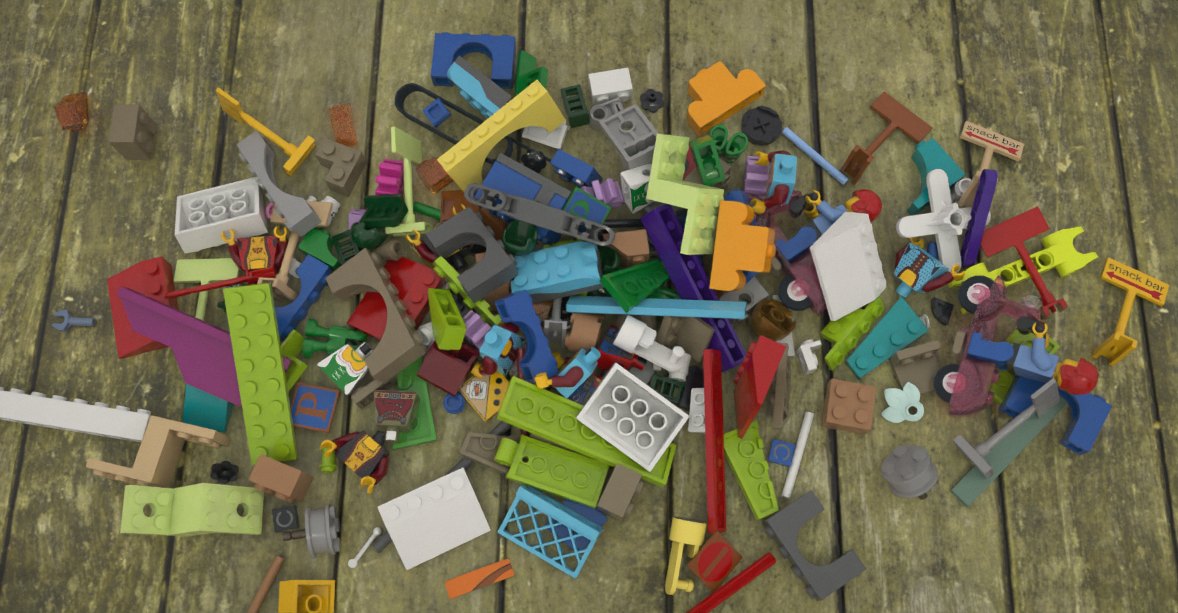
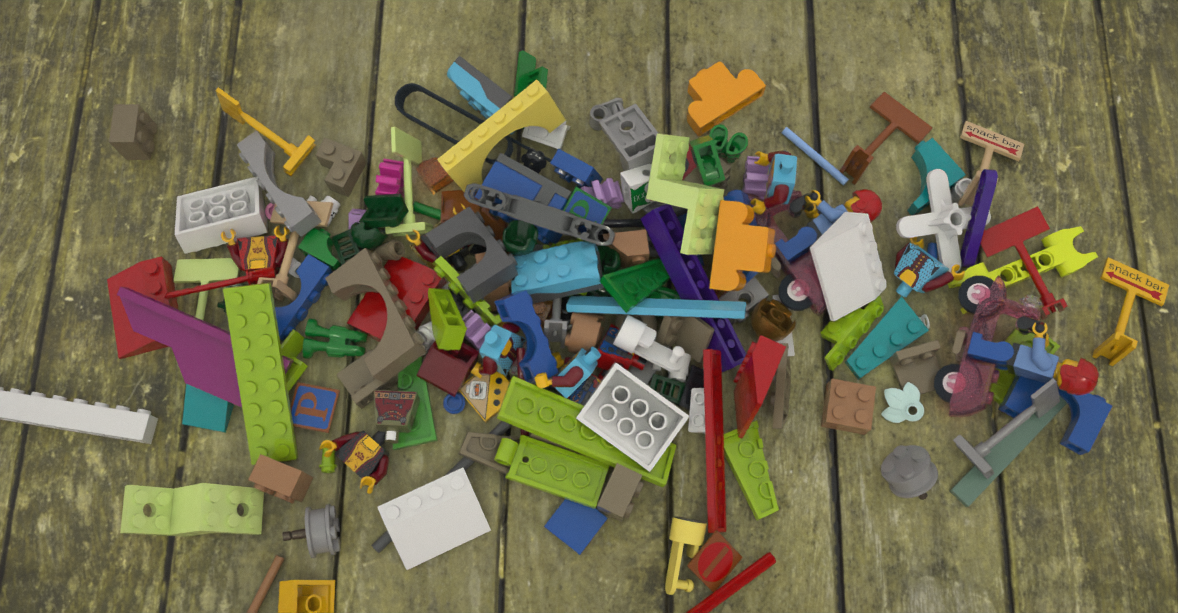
(71, 321): sand blue bar -> none
(73, 111): clear orange slope -> none
(159, 453): tan bracket -> none
(224, 472): black plant -> none
(285, 519): black tile -> none
(343, 124): clear orange bracket -> none
(347, 366): torso -> none
(353, 563): white hinge -> none
(437, 112): blue tile -> none
(451, 46): blue arch -> none
(479, 578): orange sticker -> none
(558, 512): medium azure fence -> none
(578, 117): dark green slope -> none
(610, 85): white brick -> none
(651, 100): black plant -> none
(761, 125): black tile -> none
(781, 453): blue tile -> none
(797, 456): white bar -> none
(806, 358): white bracket -> none
(819, 580): dark grey arch -> none
(941, 310): black tile -> none

